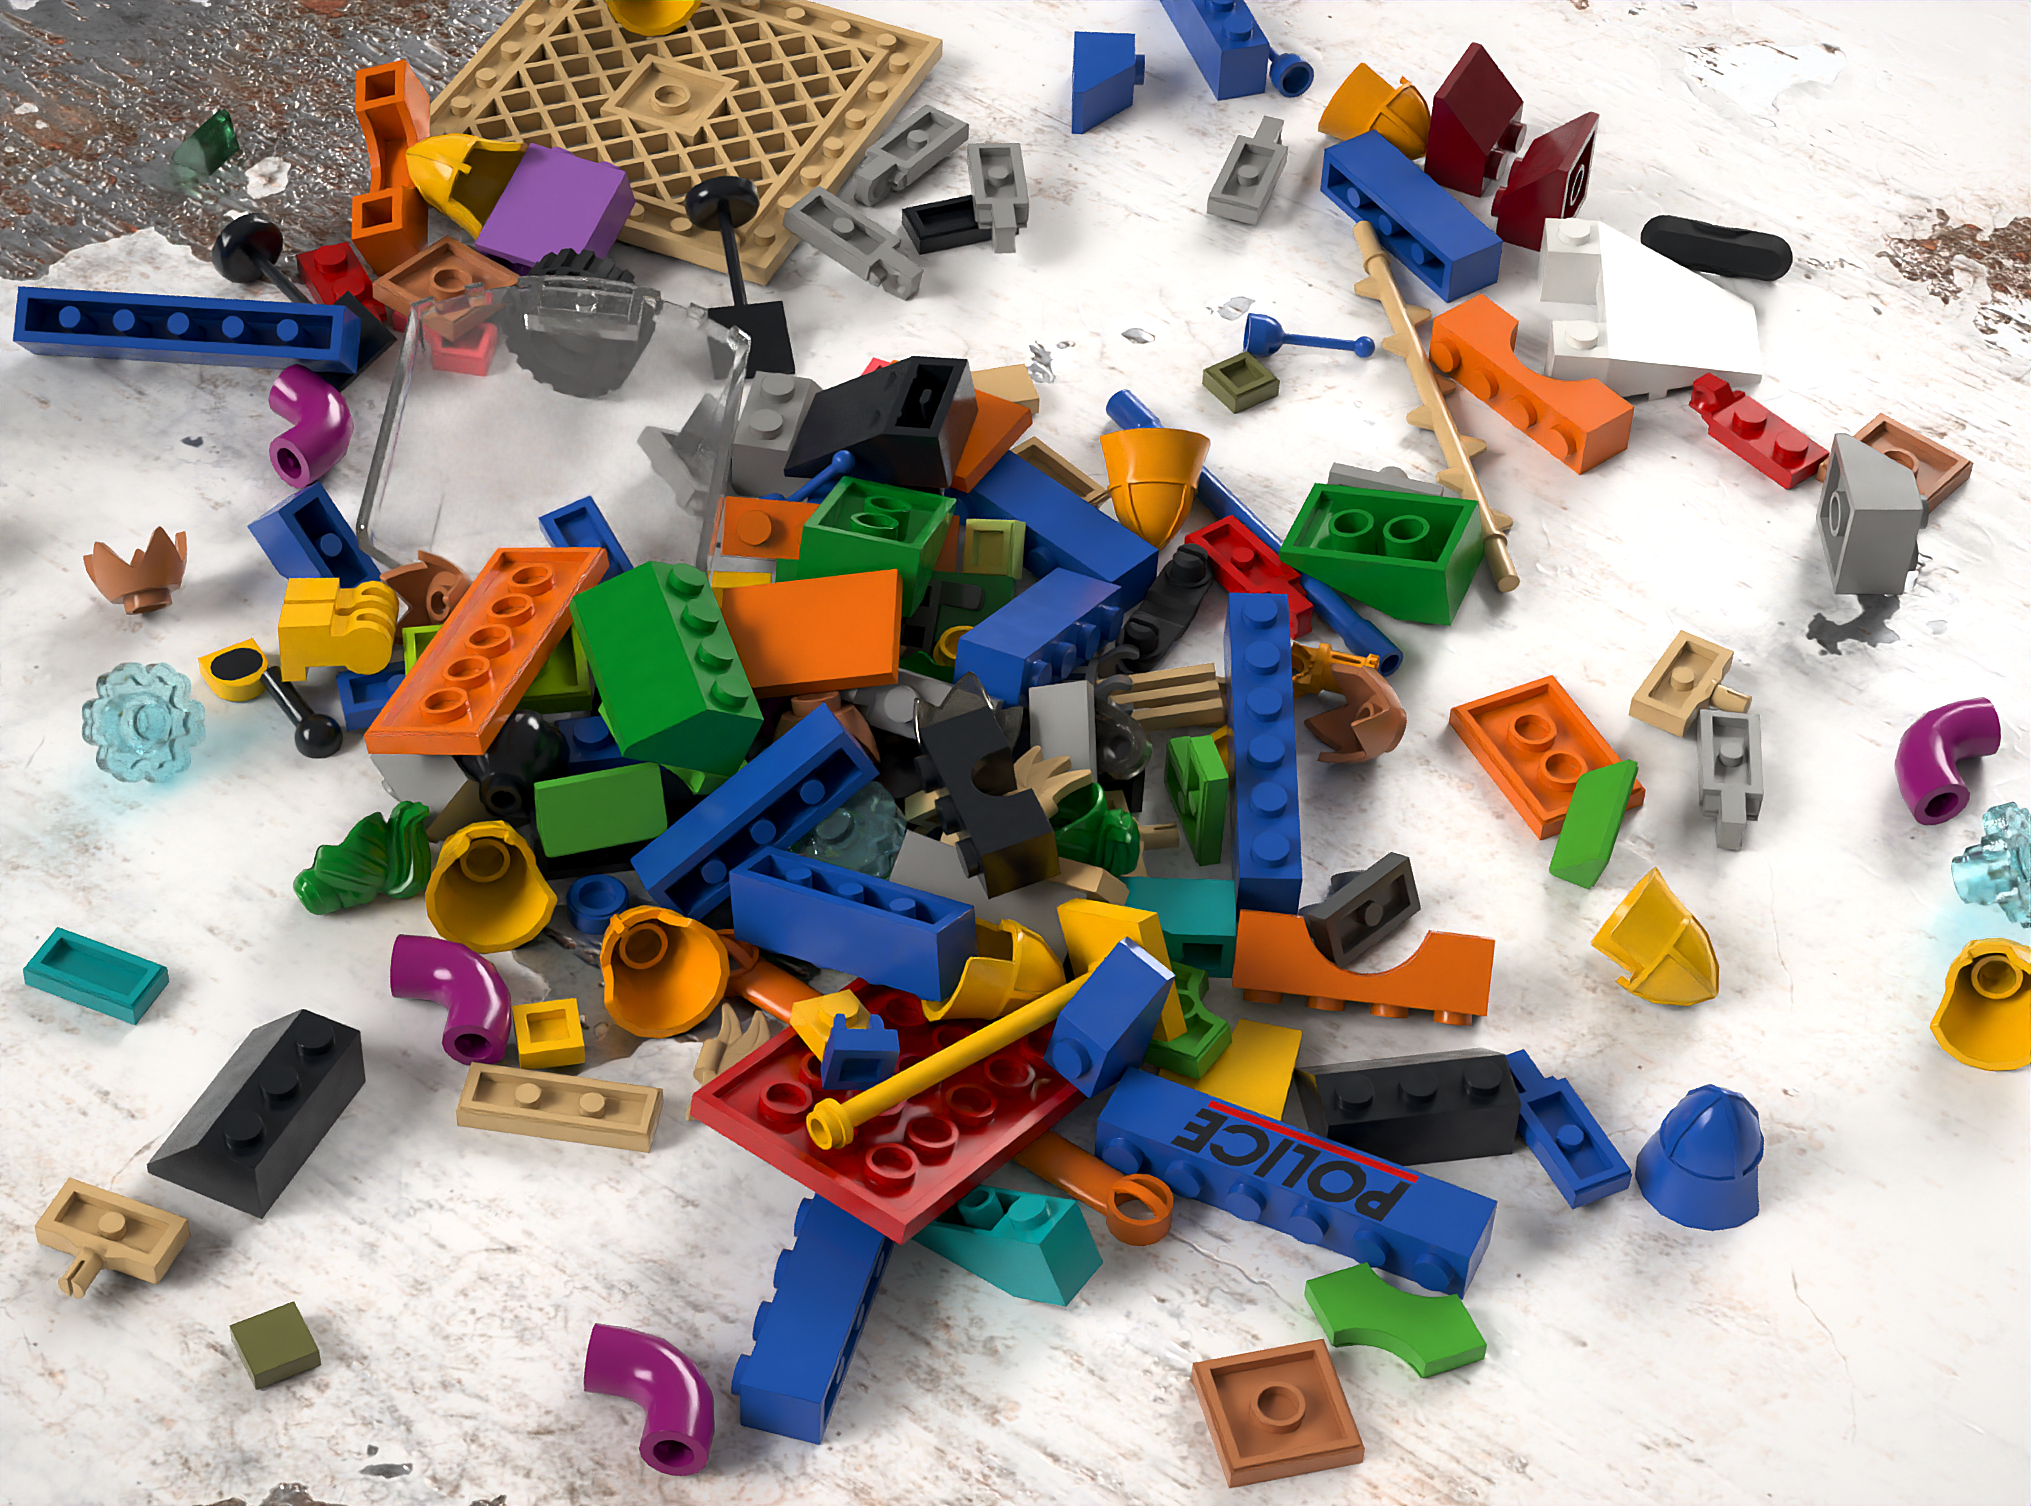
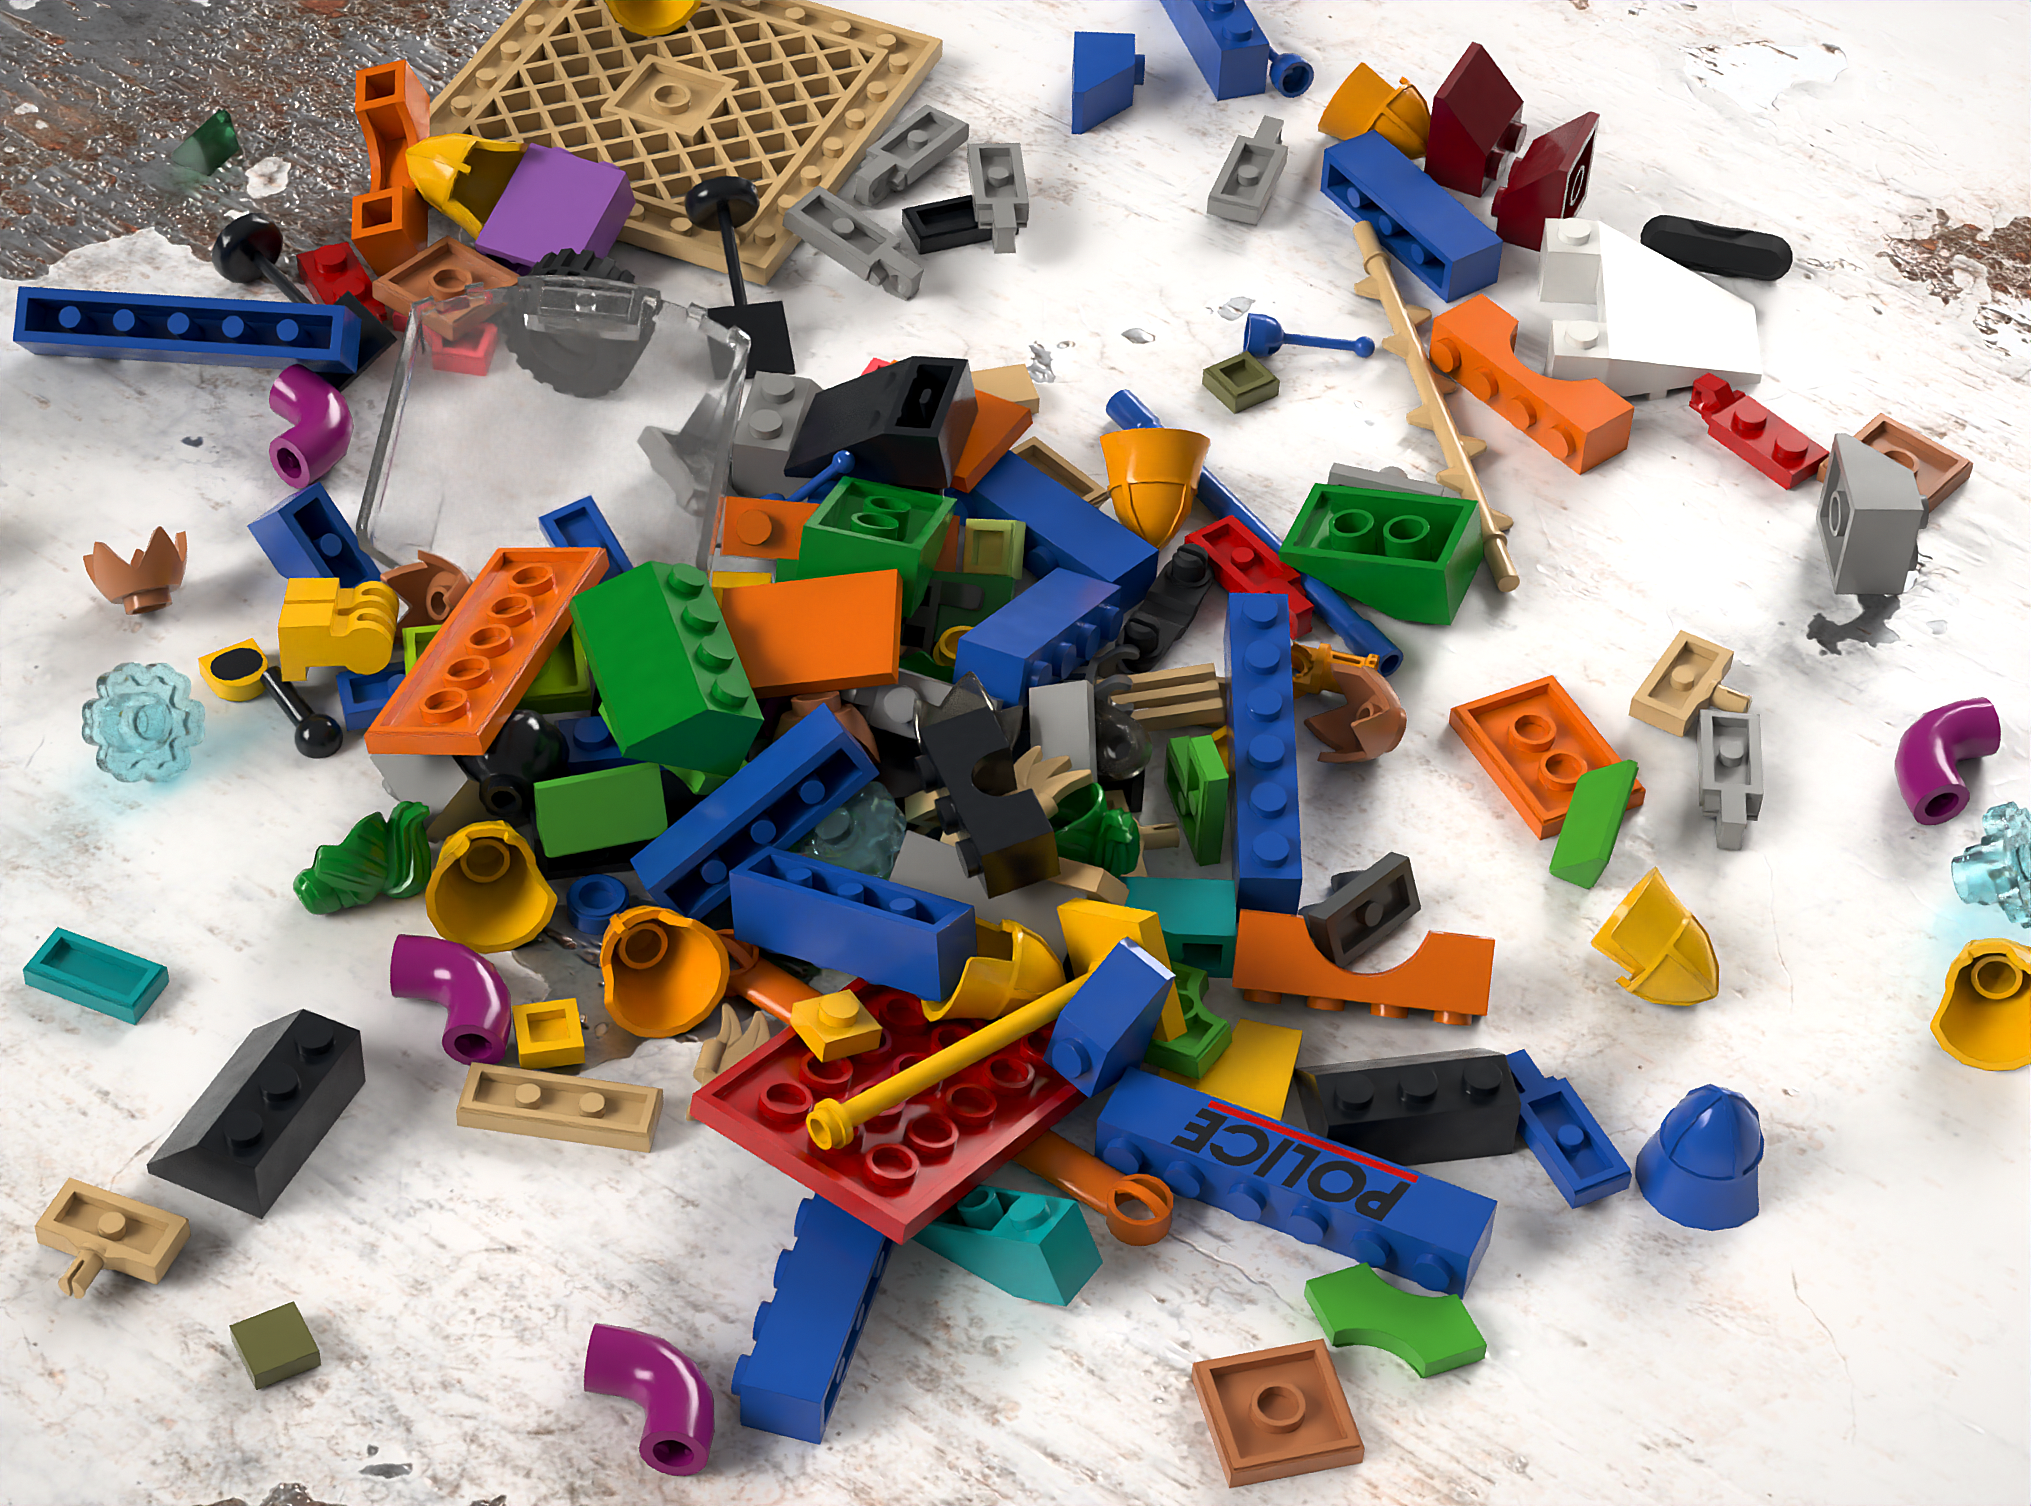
(859, 1056): blue tile -> none

